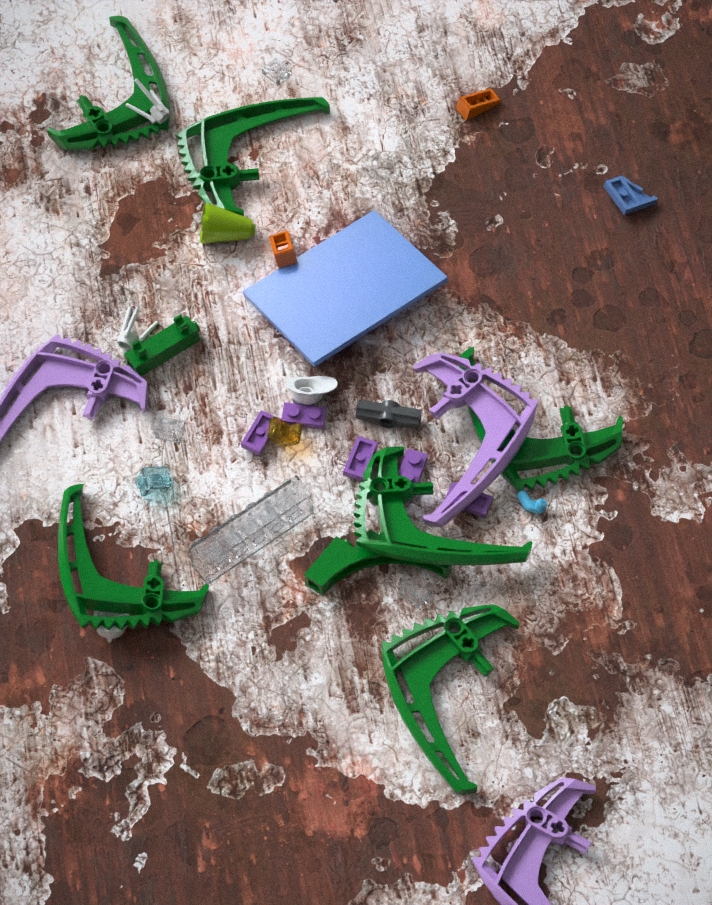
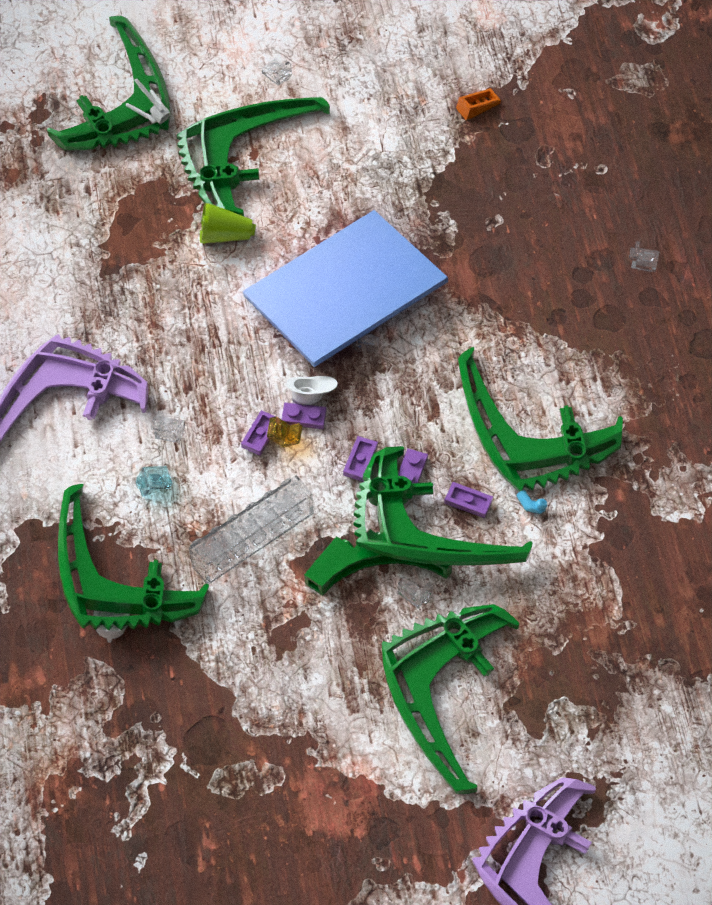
(128, 335): white plant -> none
(163, 345): green brick -> none
(283, 249): orange slope -> none
(388, 414): dark grey piece -> none
(494, 415): lavender piece -> none
(628, 195): medium blue wing -> none
(643, 258): none -> clear bracket

